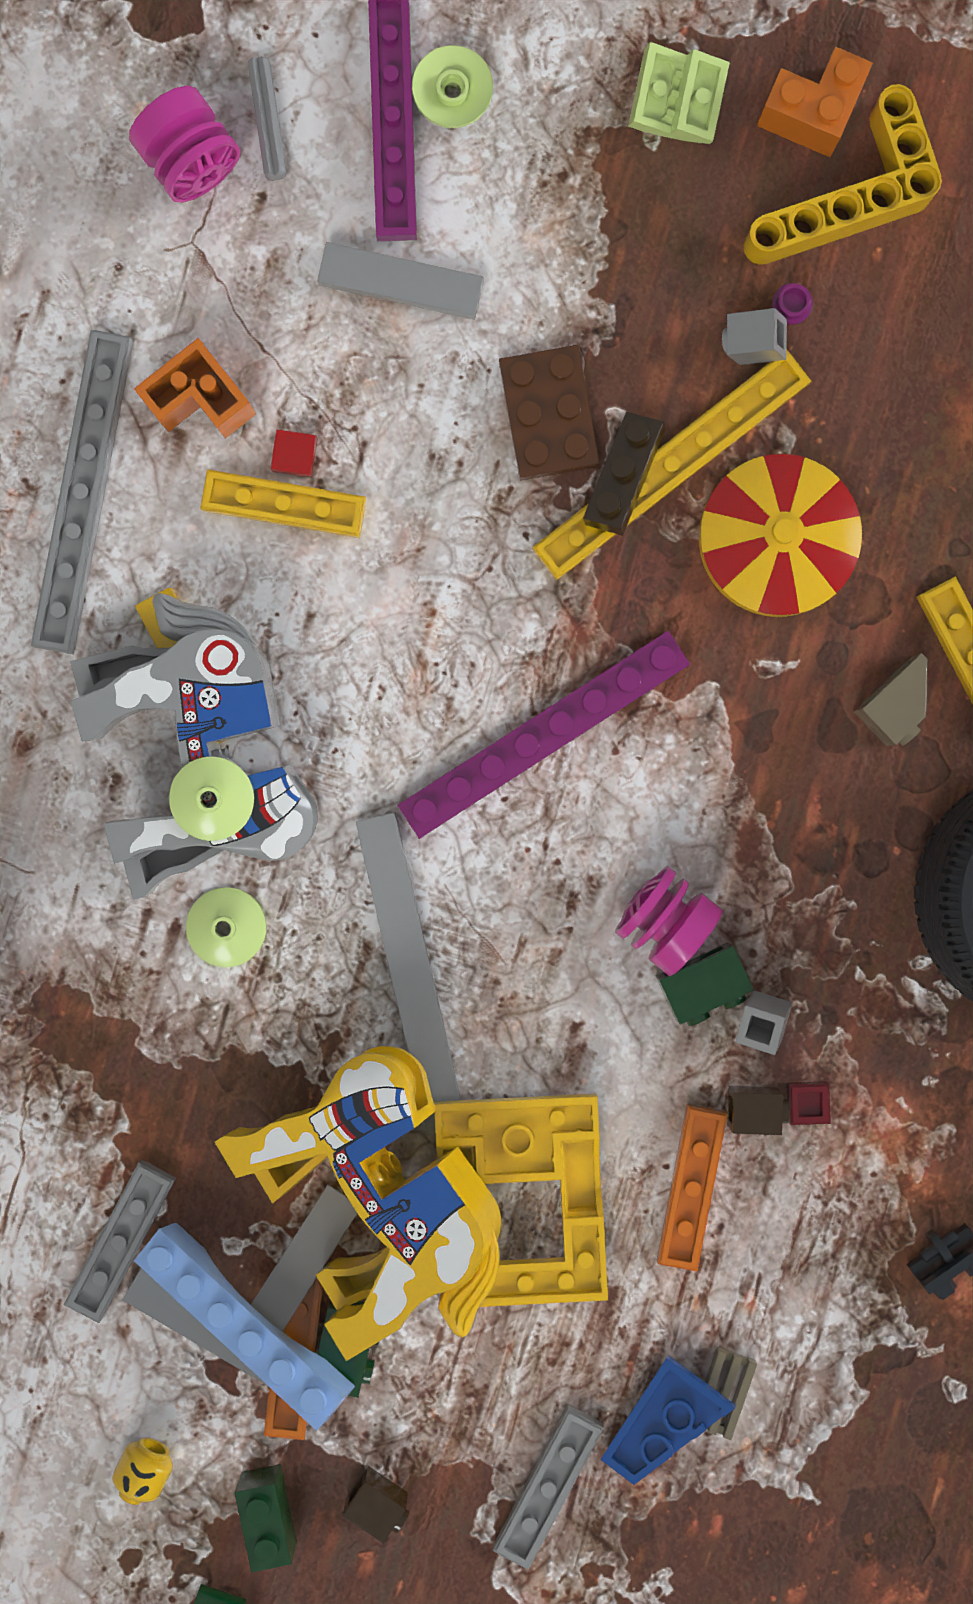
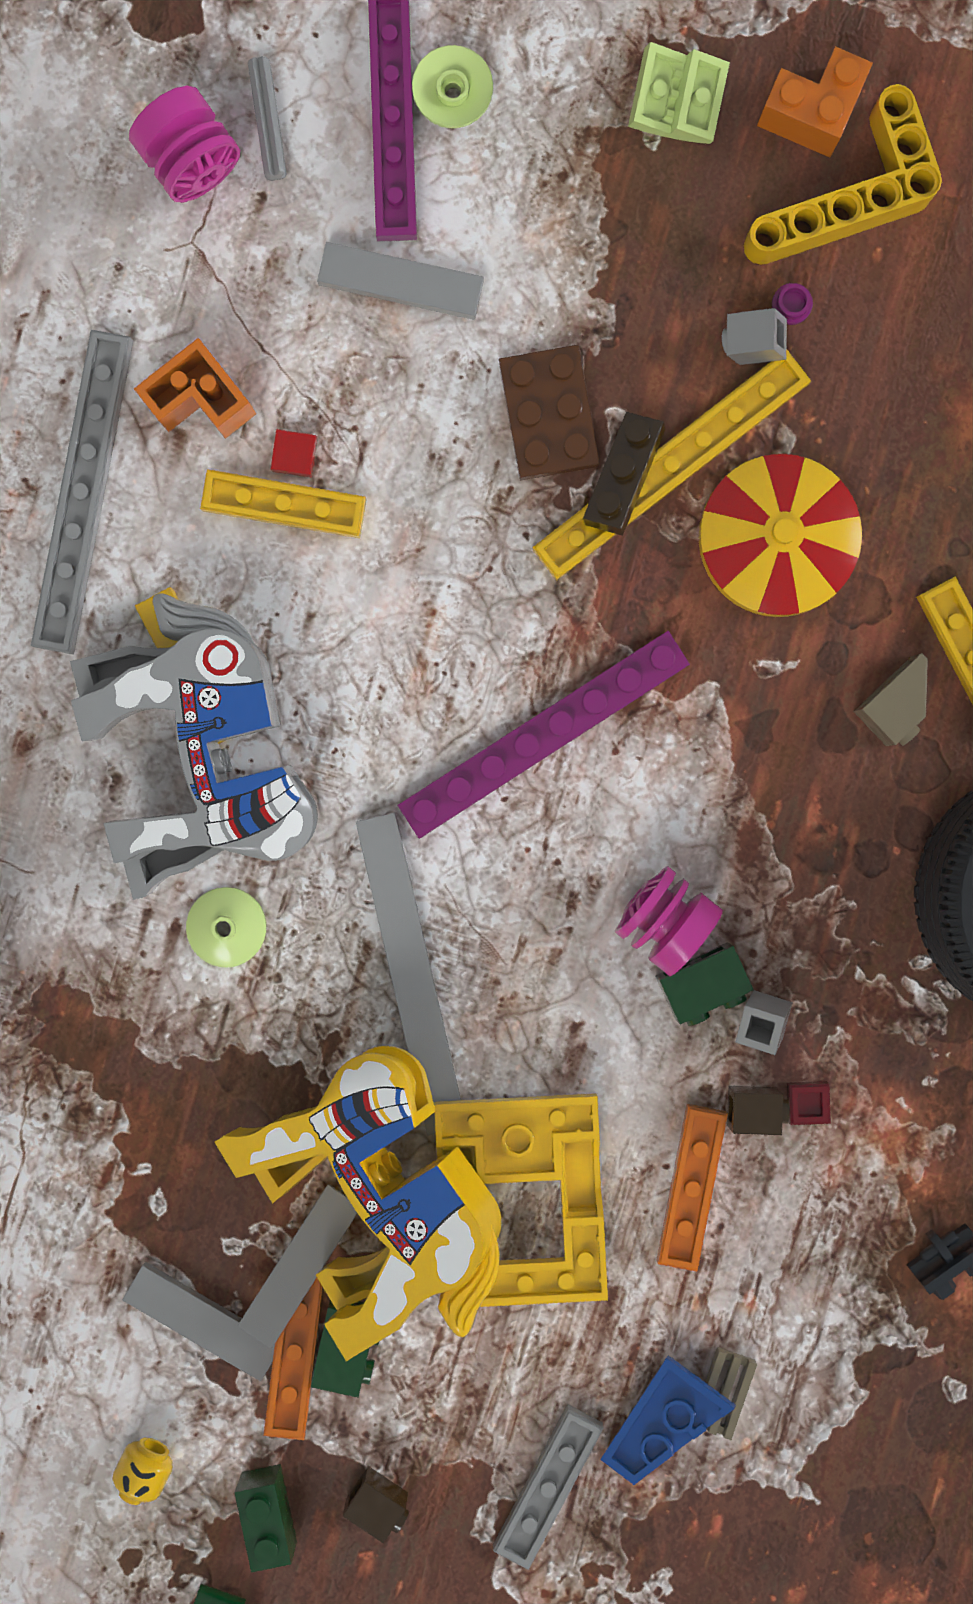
(120, 1241): light grey tile -> none
(233, 796): yellowish green dish -> none
(288, 1368): light blue arch -> none

